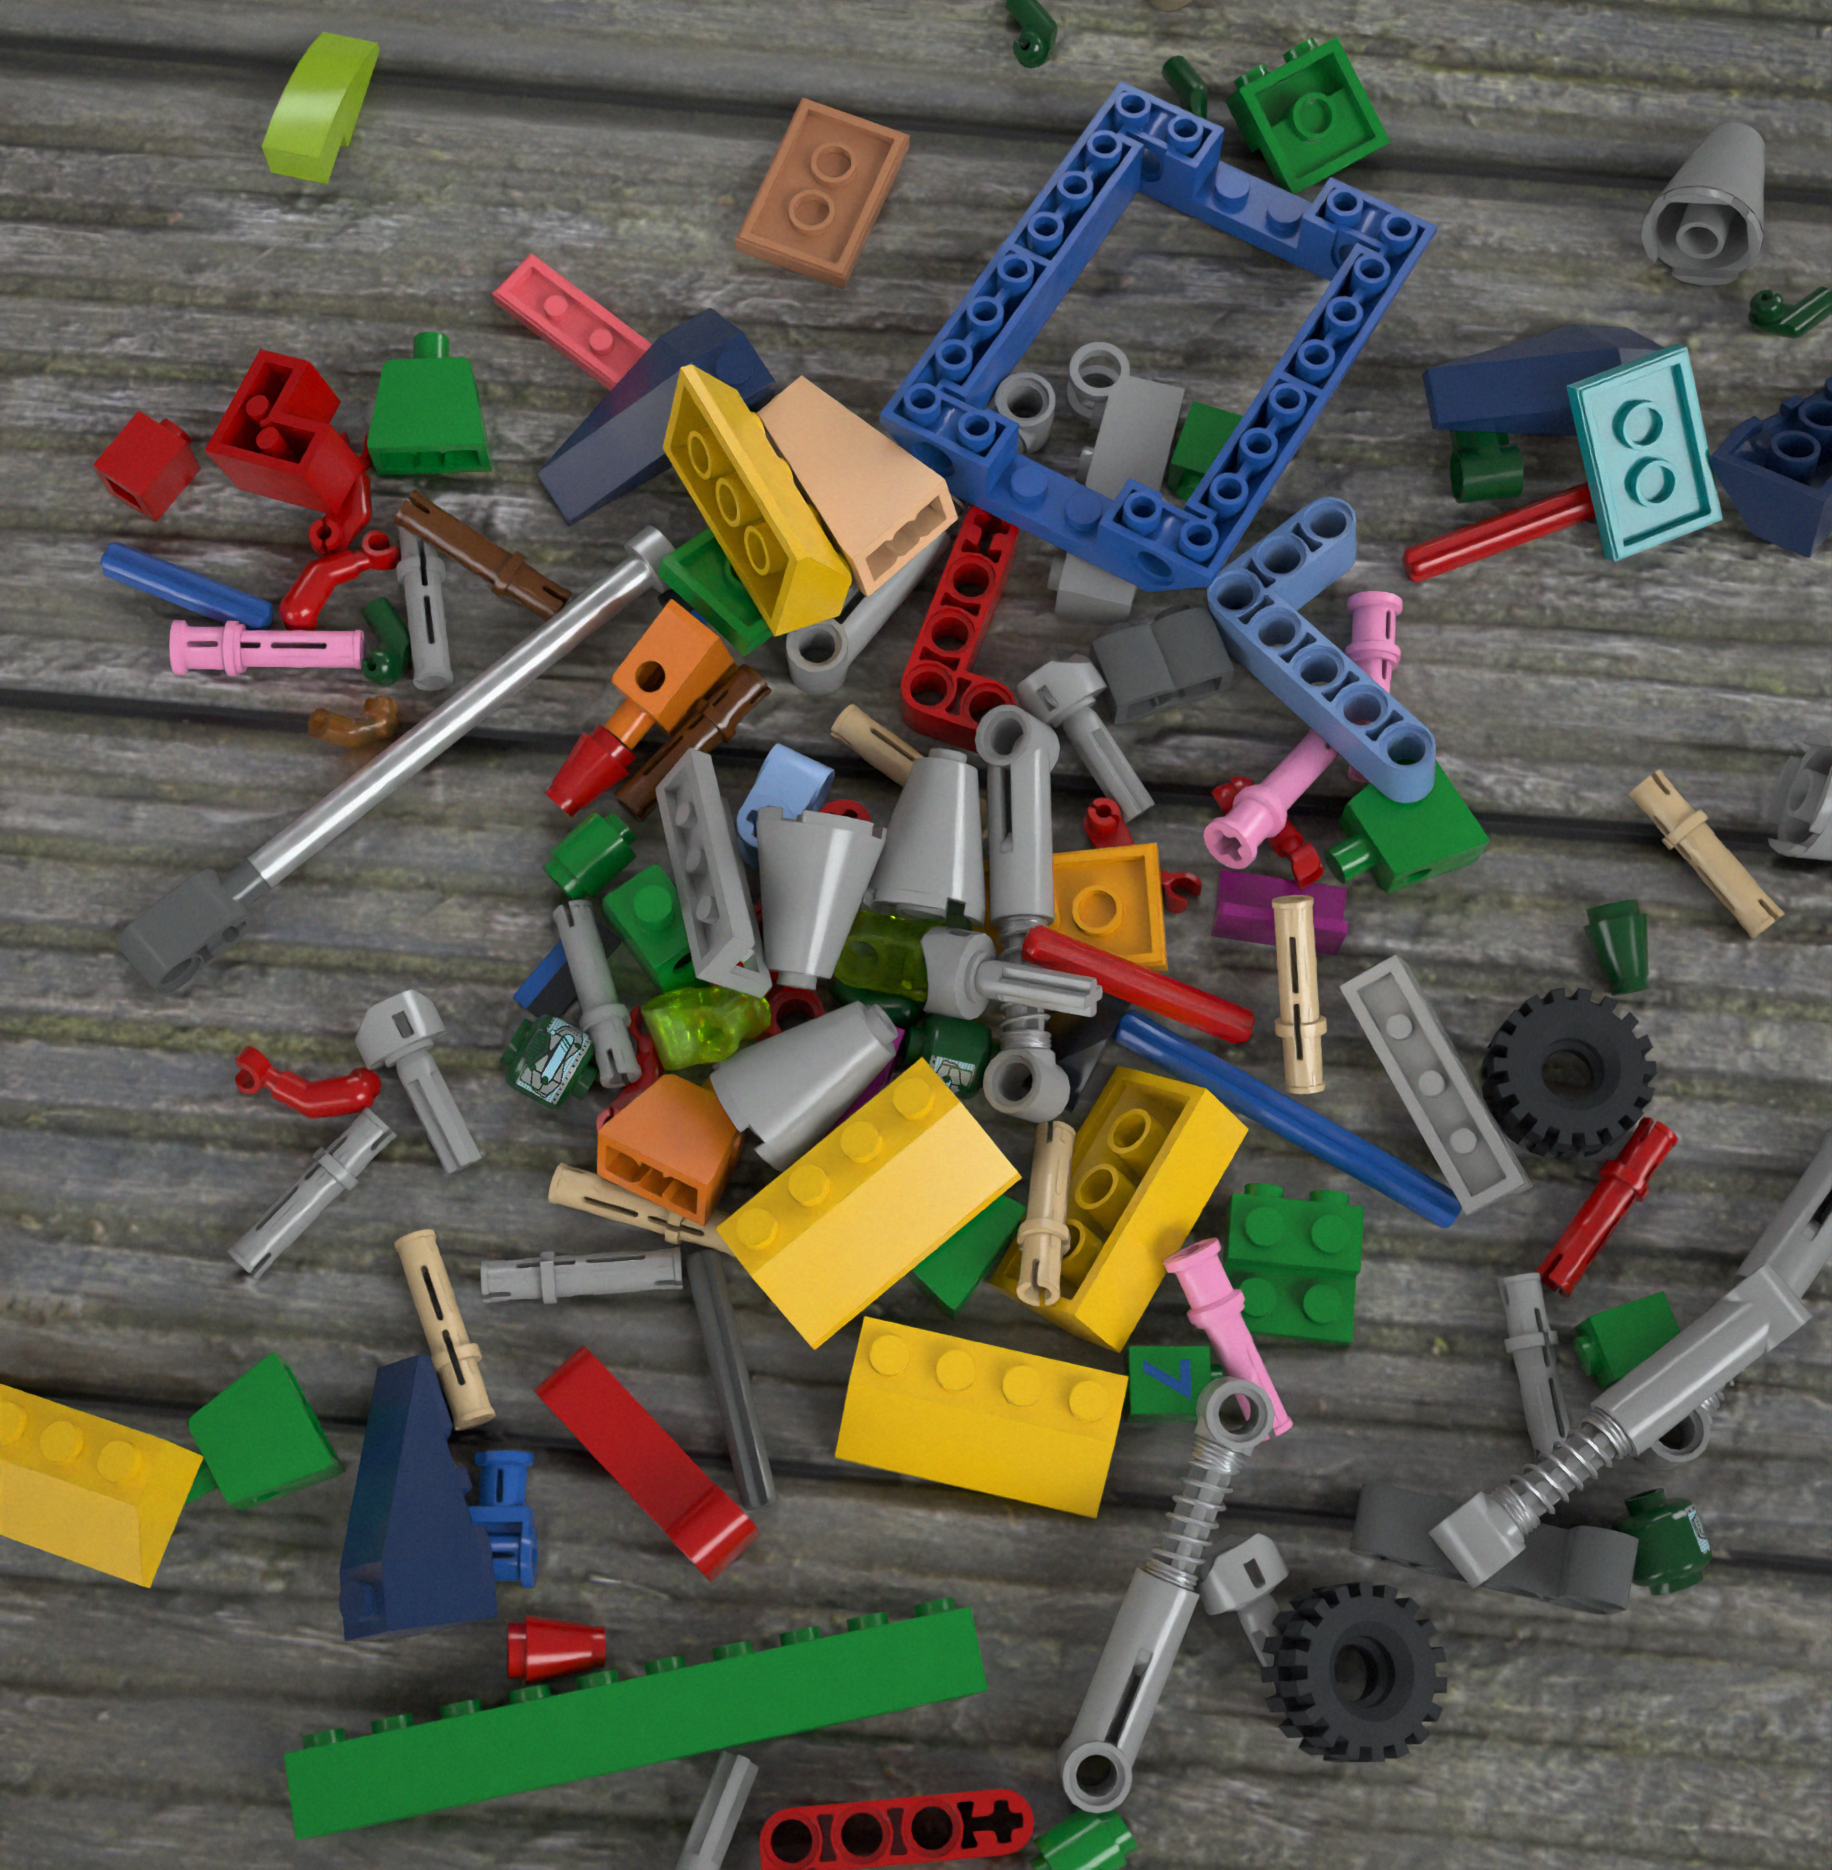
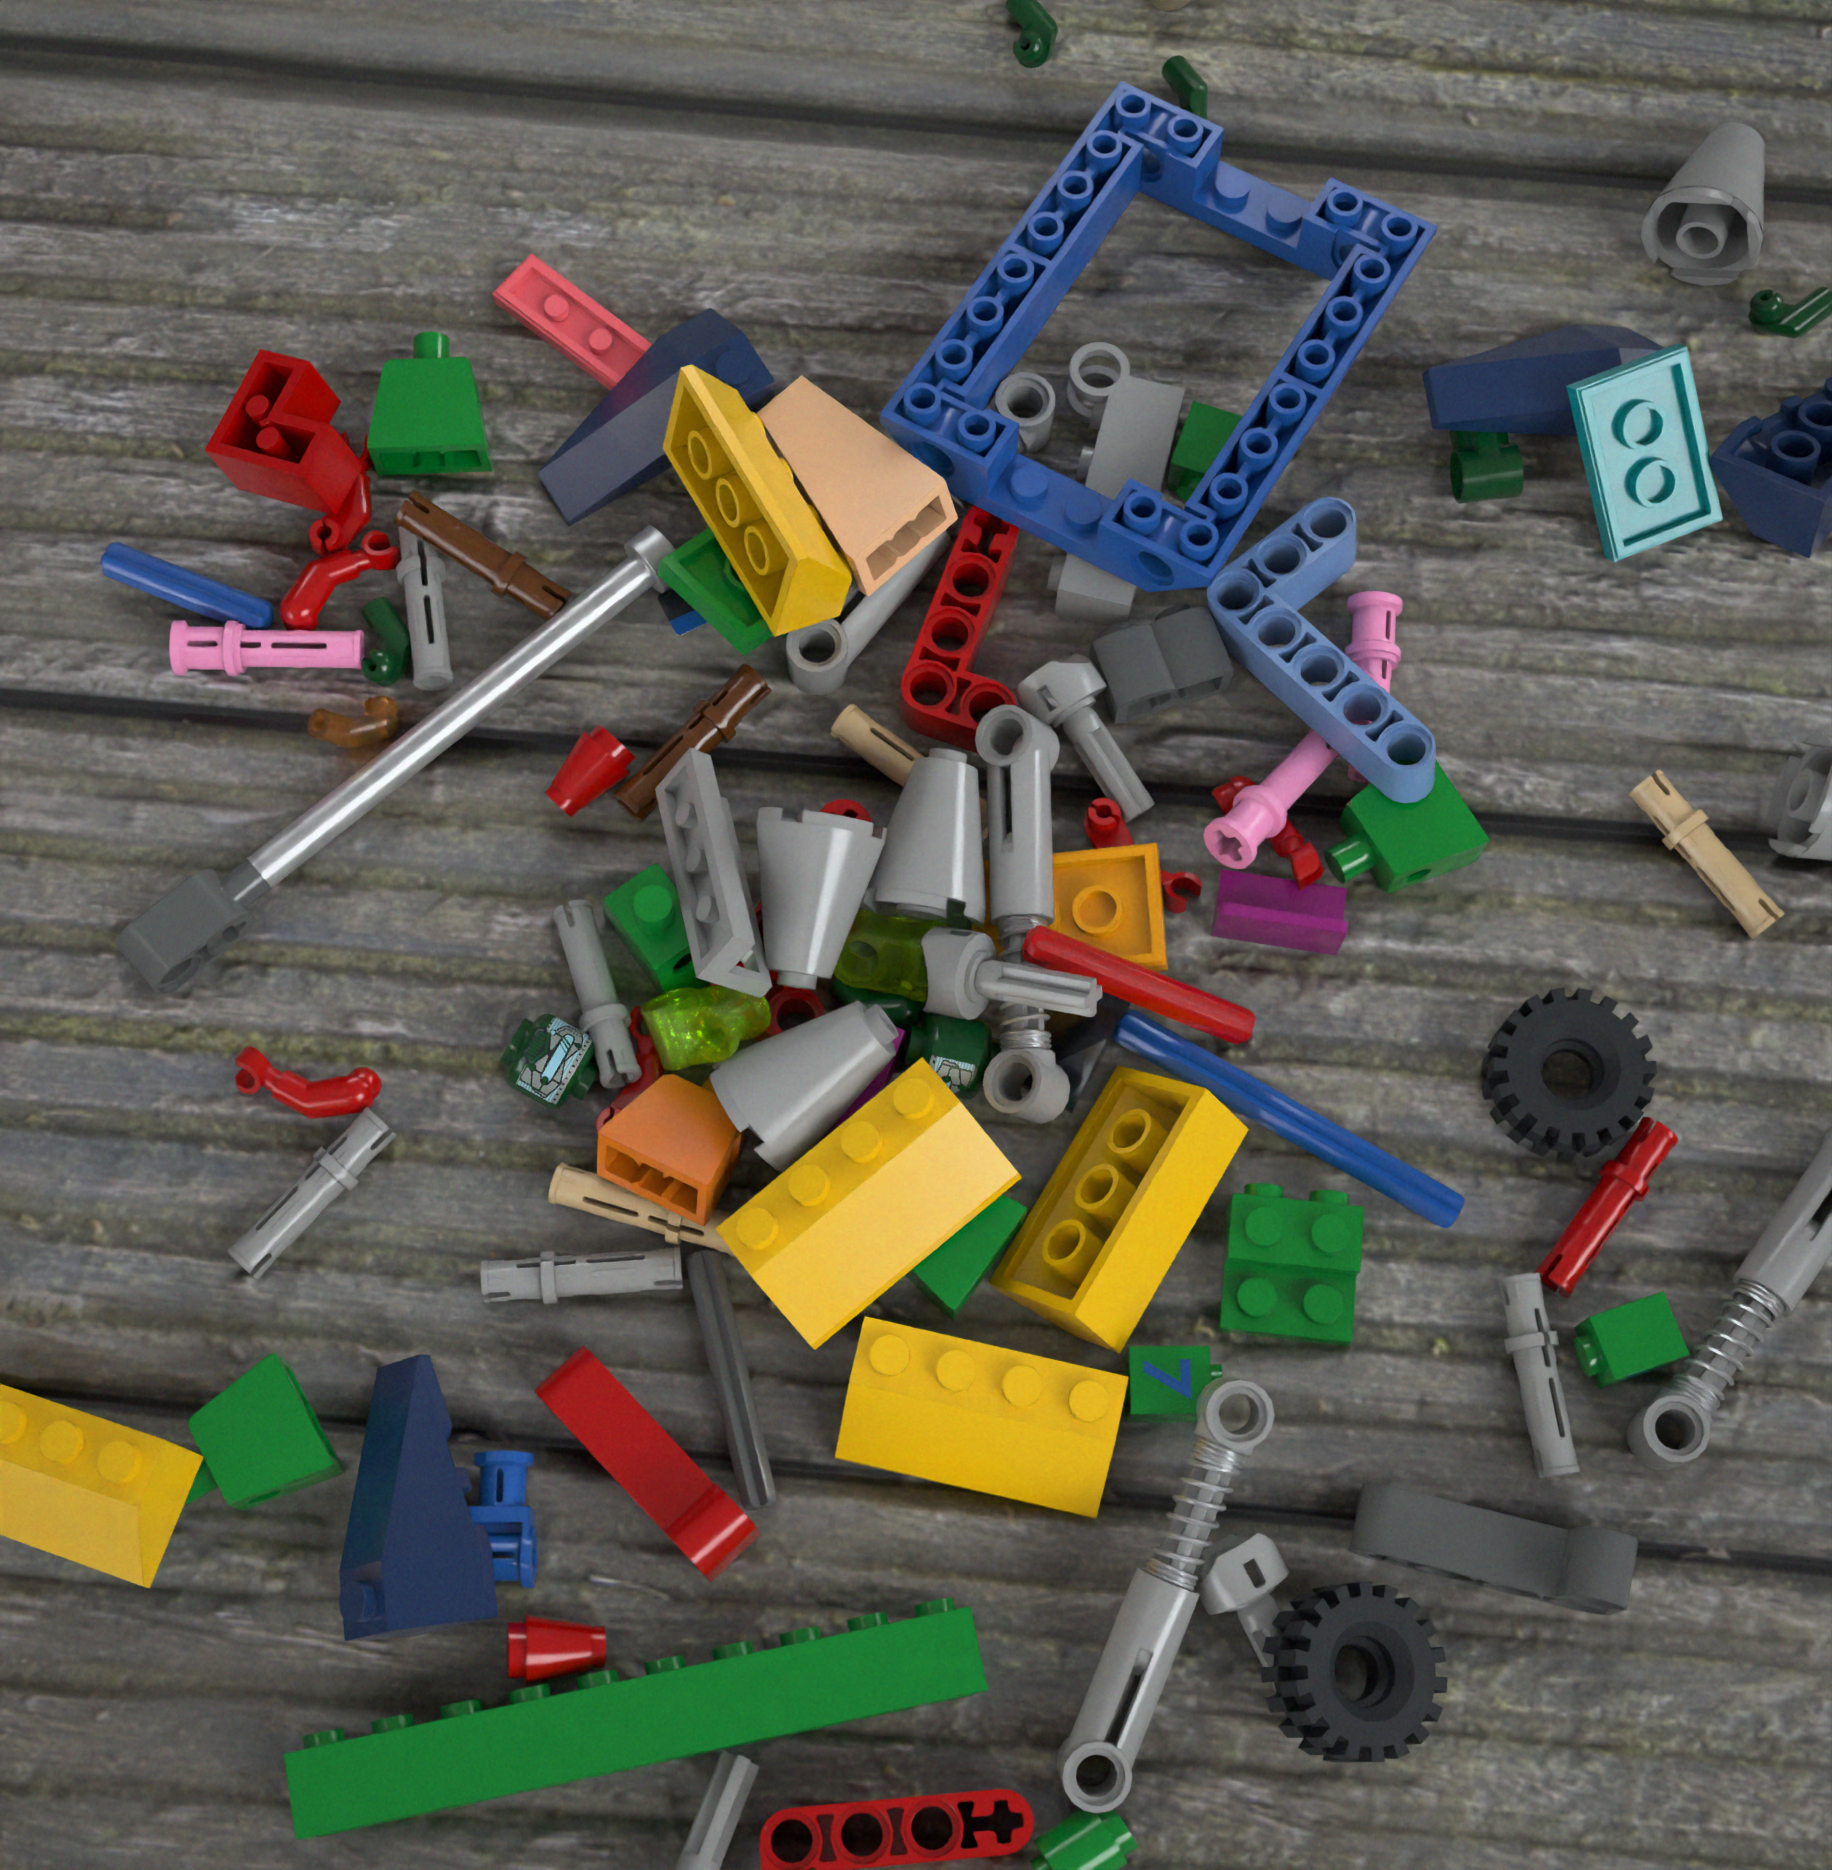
(148, 465): red brick -> none
(319, 107): lime slope -> none
(399, 1035): light grey piece -> none
(470, 1401): tan pin -> none
(551, 983): sticker -> none
(591, 855): green brick -> none
(668, 675): orange torso -> none
(784, 782): light blue piece -> none
(822, 193): nougat tile -> none
(1044, 1233): tan pin -> none
(1217, 1310): bright pink pin -> none
(1301, 1067): tan pin -> none
(1307, 115): green plate -> none
(1435, 1085): light grey fence -> none
(1498, 533): red axle -> none
(1620, 945): dark green cone -> none
(1625, 1420): light grey piece -> none
(1670, 1541): dark green head -> none

